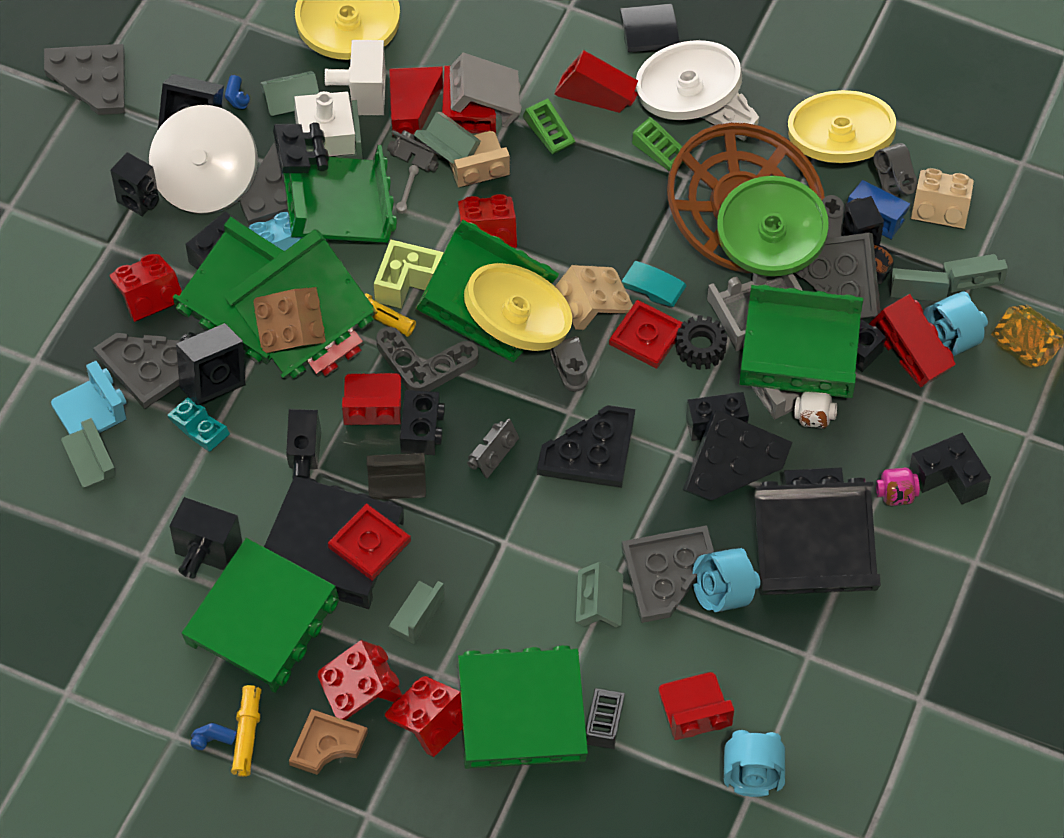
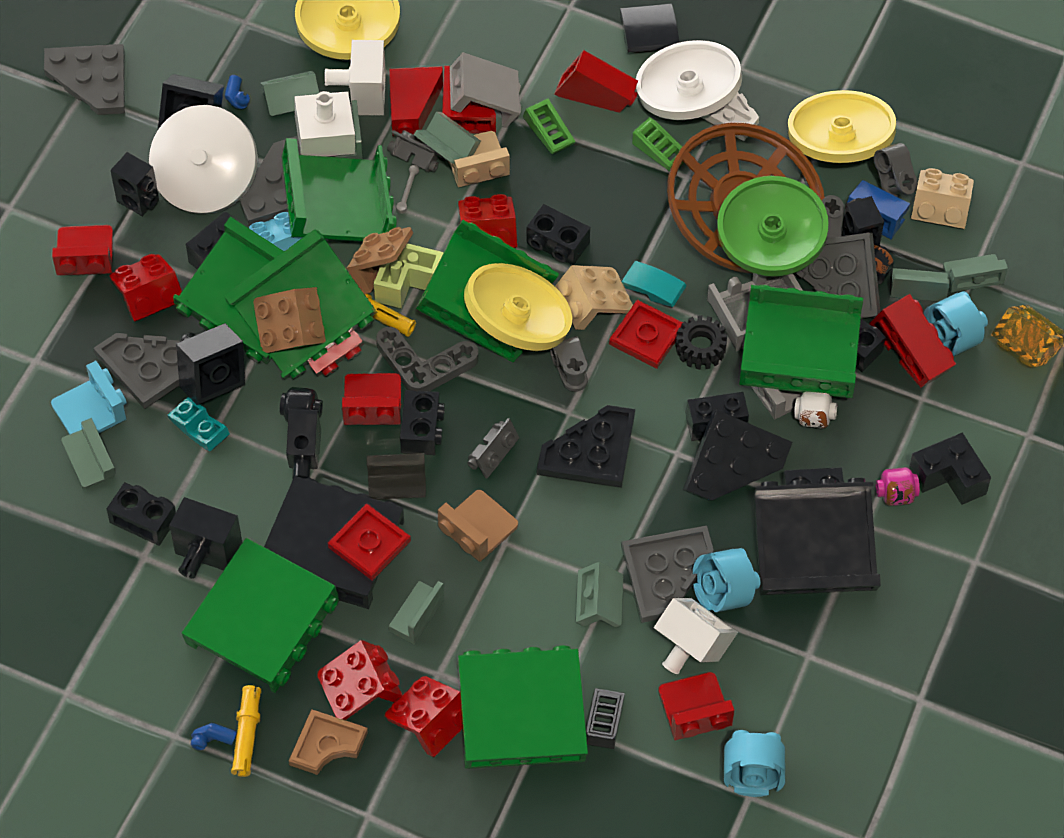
(83, 250): none -> red bracket
(138, 518): none -> black brick
(292, 149): black plate -> none
(300, 399): none -> black head
(374, 252): none -> medium nougat bracket
(477, 524): none -> medium nougat bracket
(559, 231): none -> black brick
(694, 633): none -> white brick

